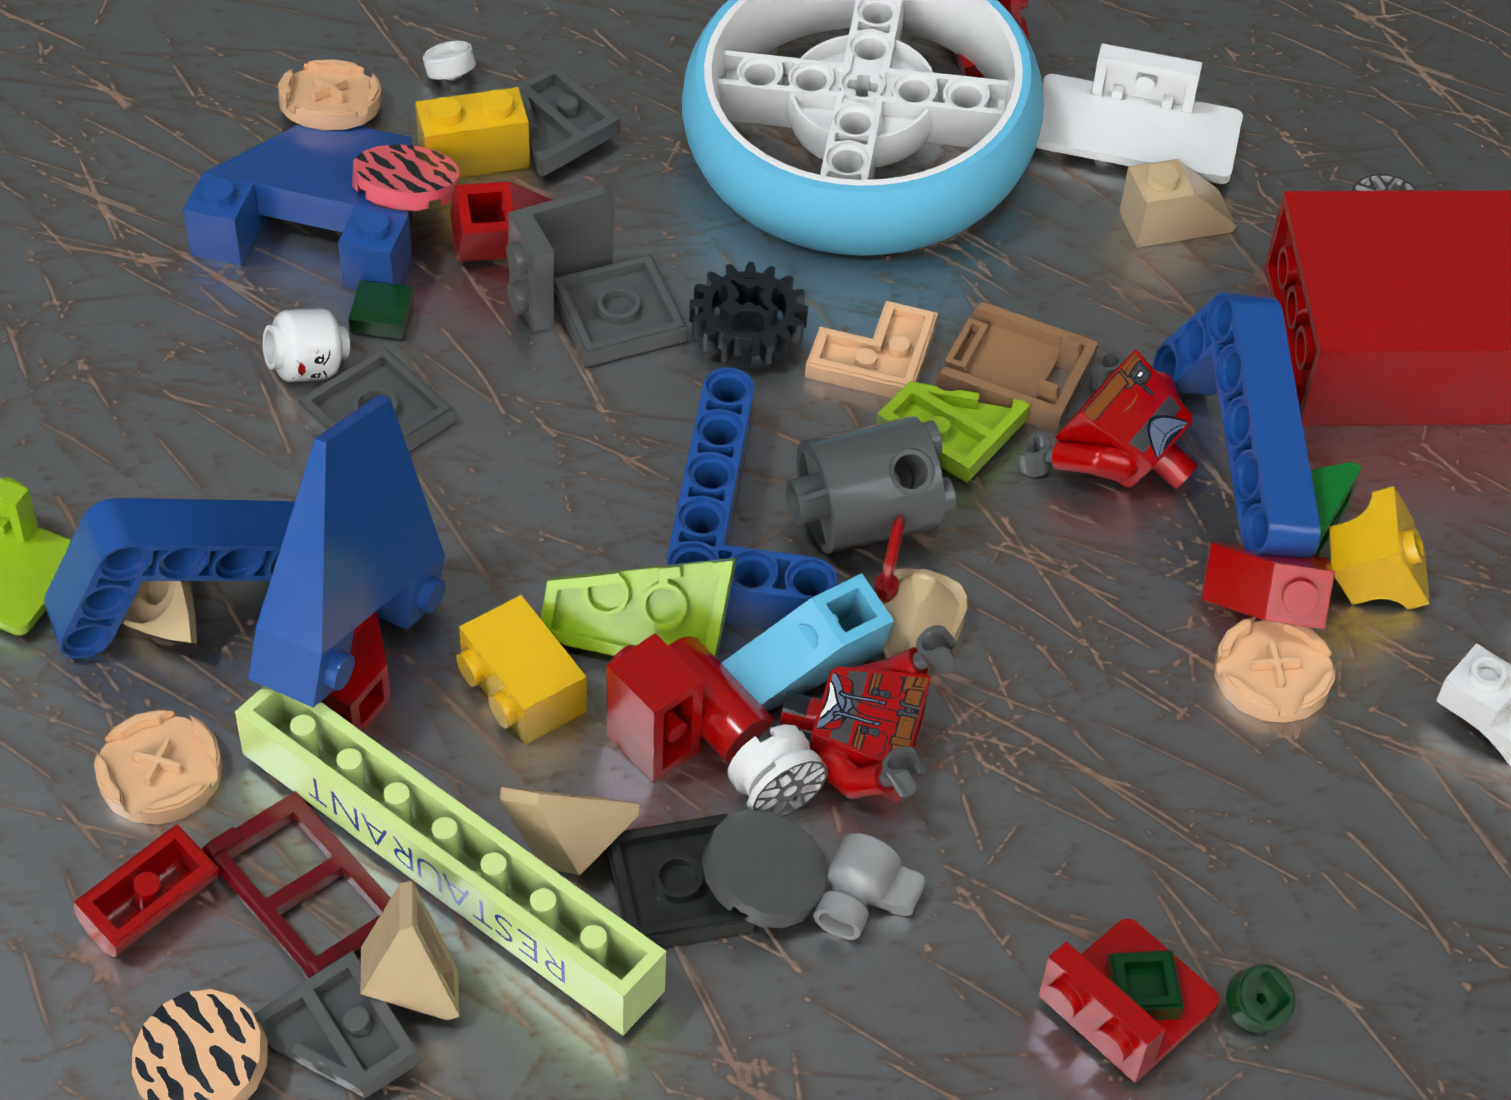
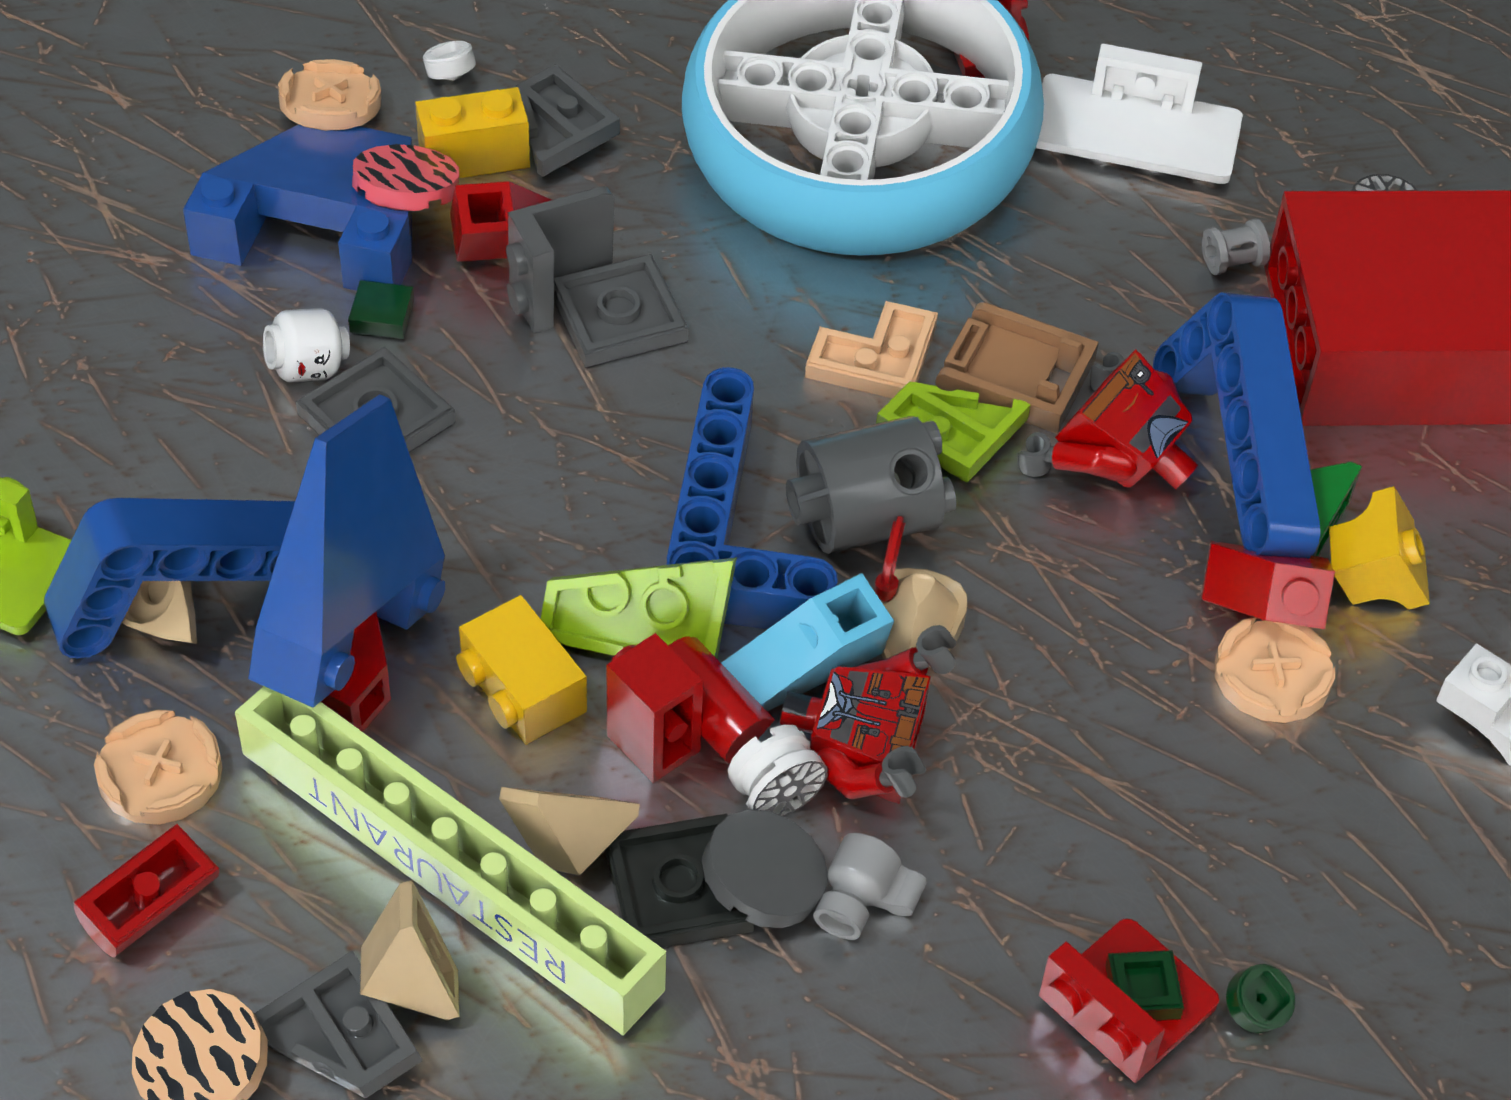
(270, 909): dark red window -> none
(748, 314): black gear -> none
(1171, 204): tan slope -> none
(1218, 244): none -> light grey bush

